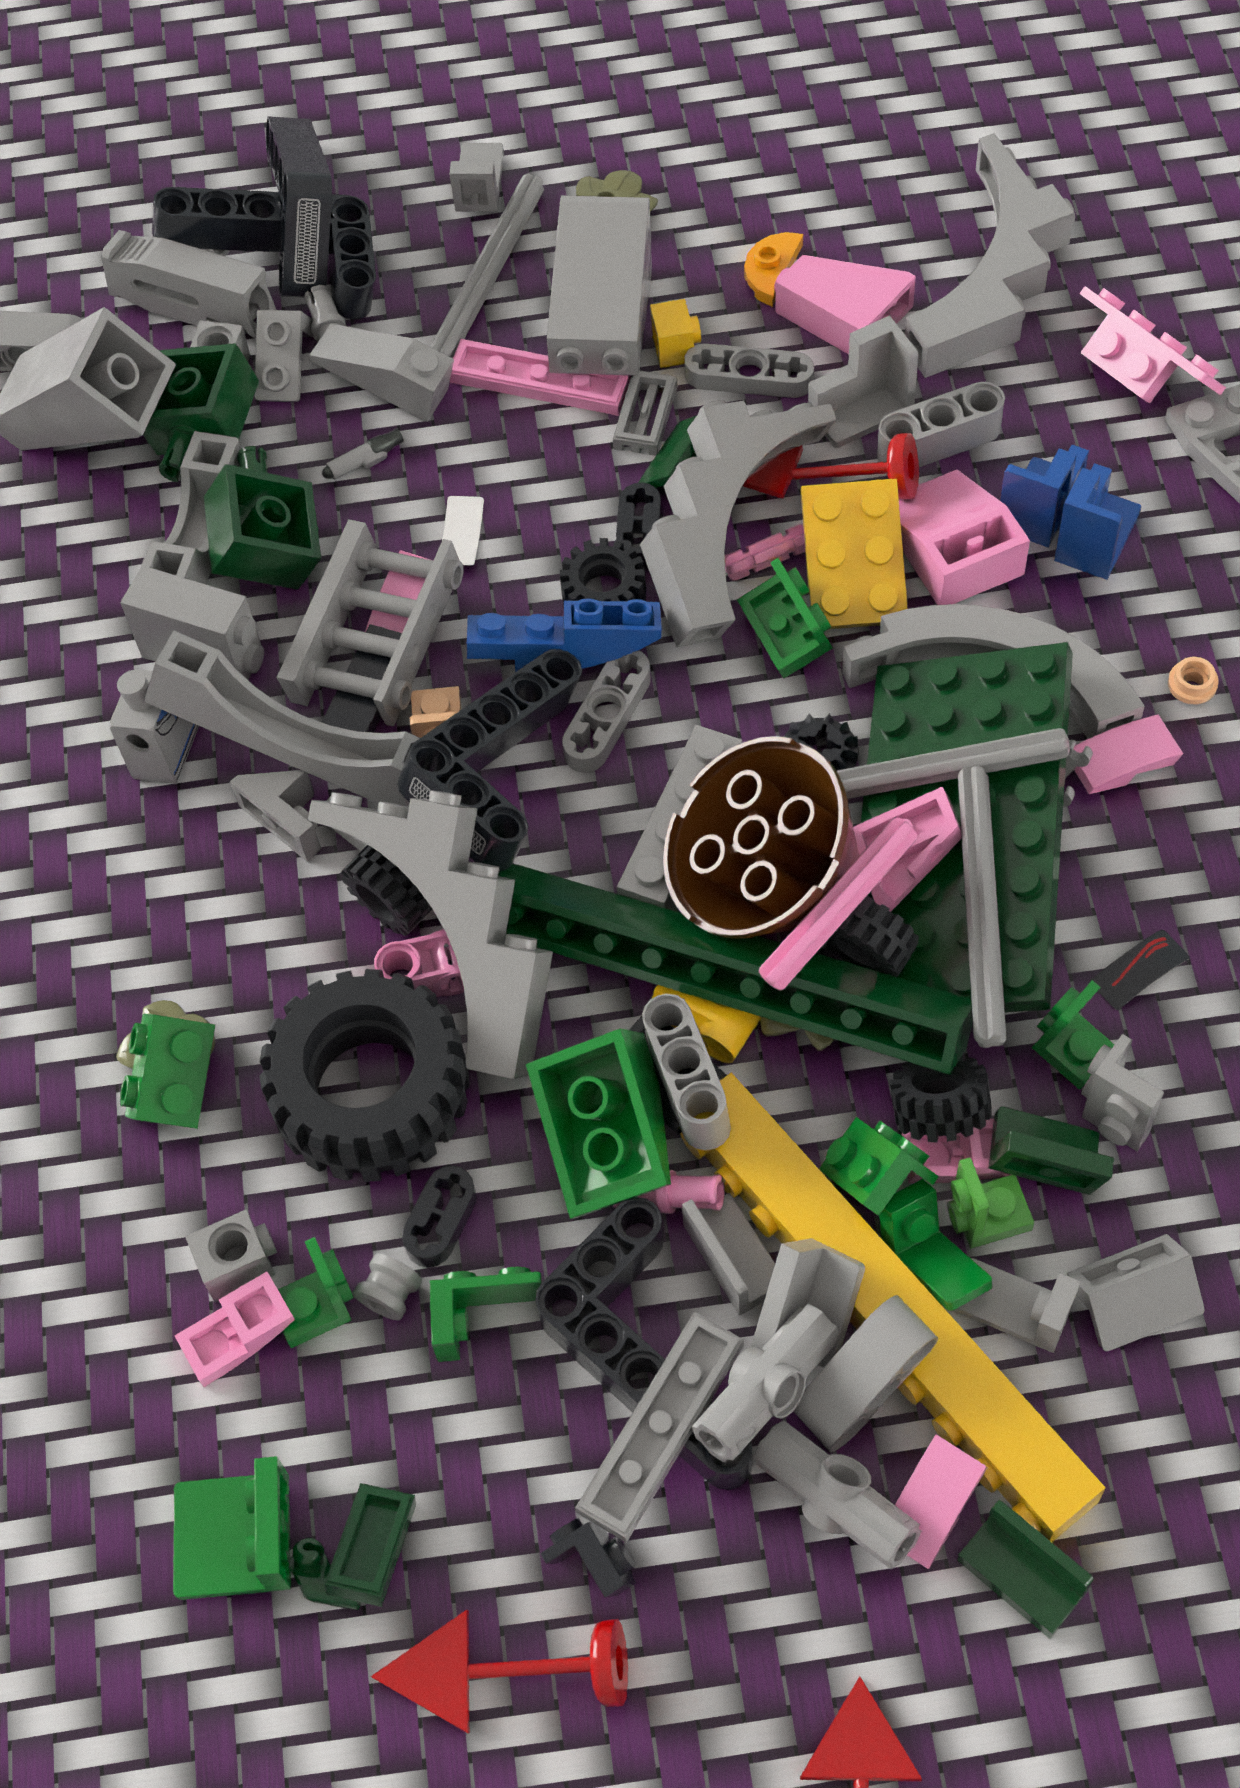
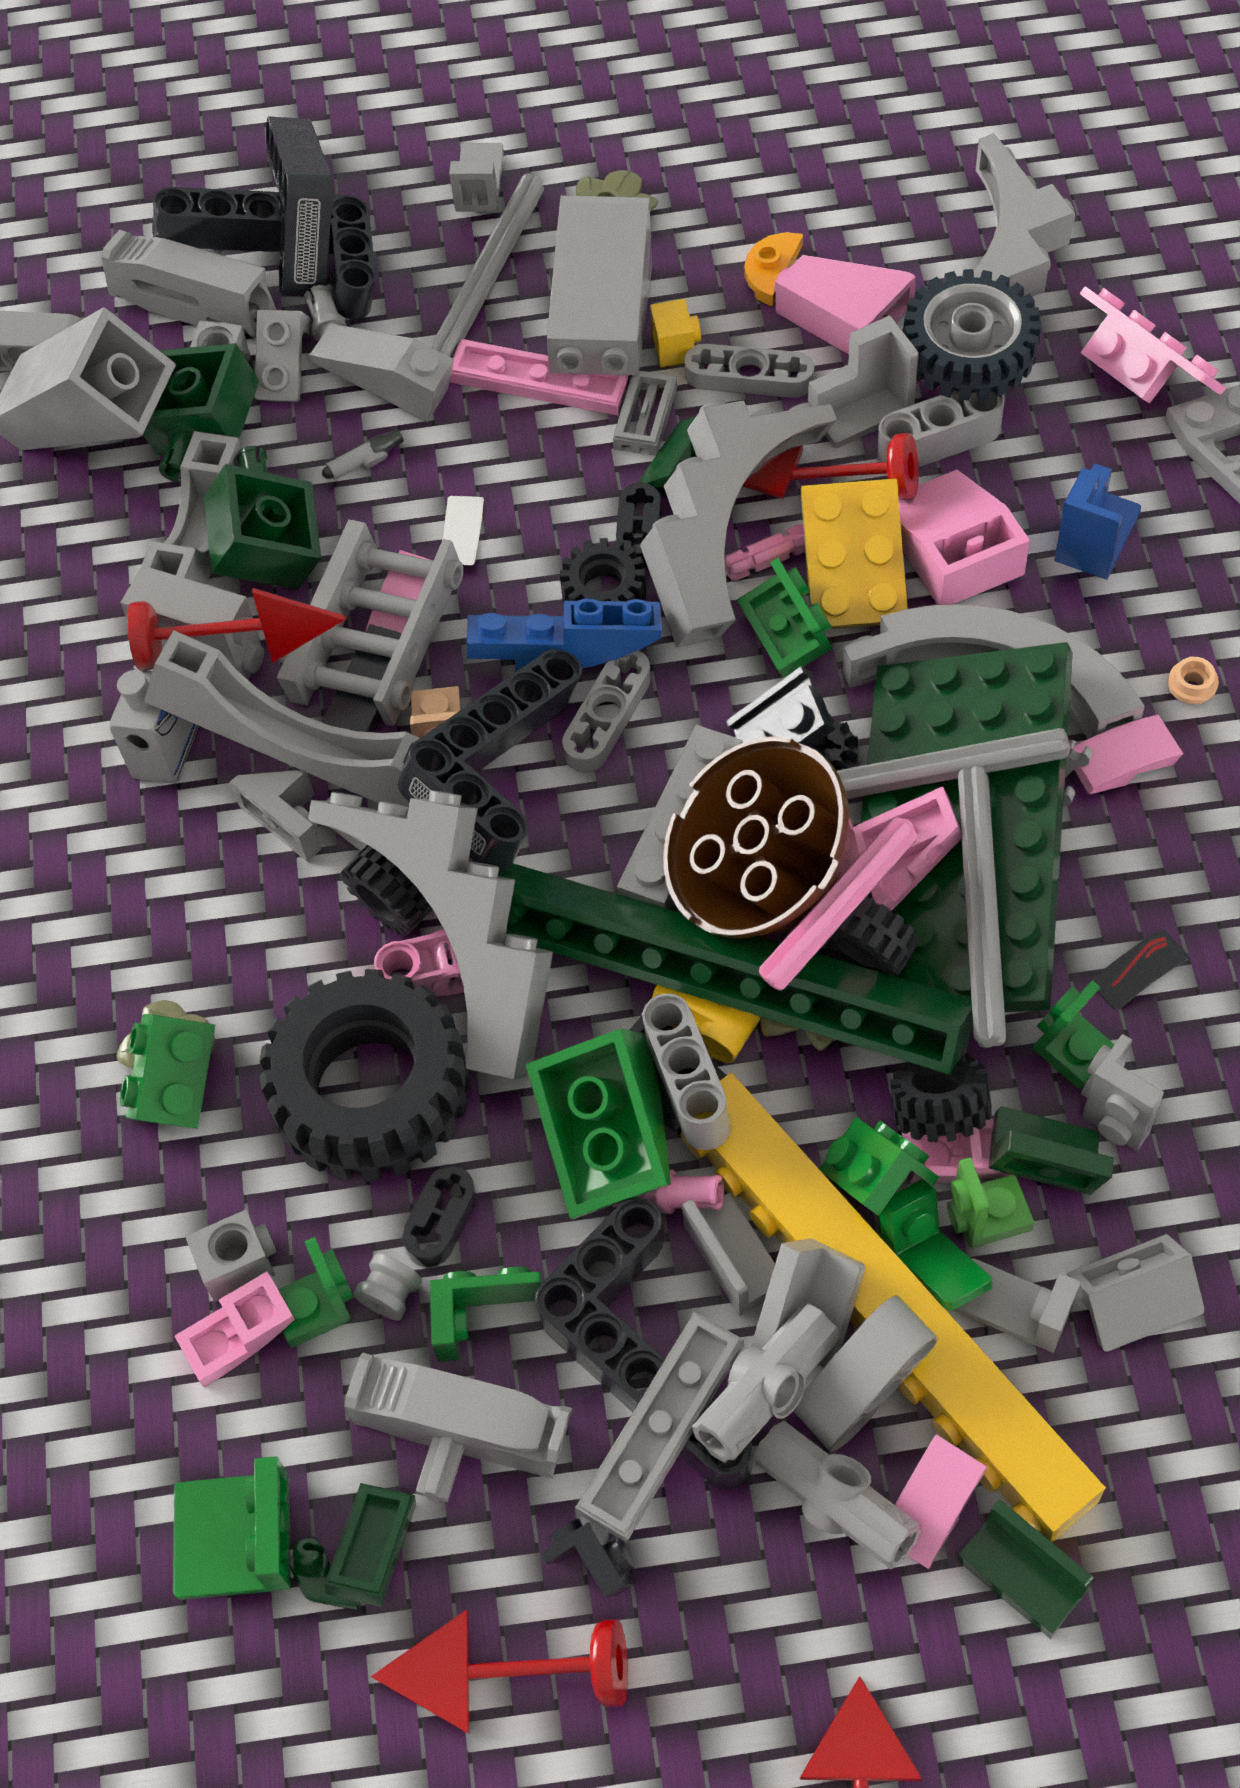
(283, 621): none -> red piece
(455, 1420): none -> light grey piece
(786, 710): none -> plate
(973, 334): none -> wheel
(1040, 490): blue panel -> none

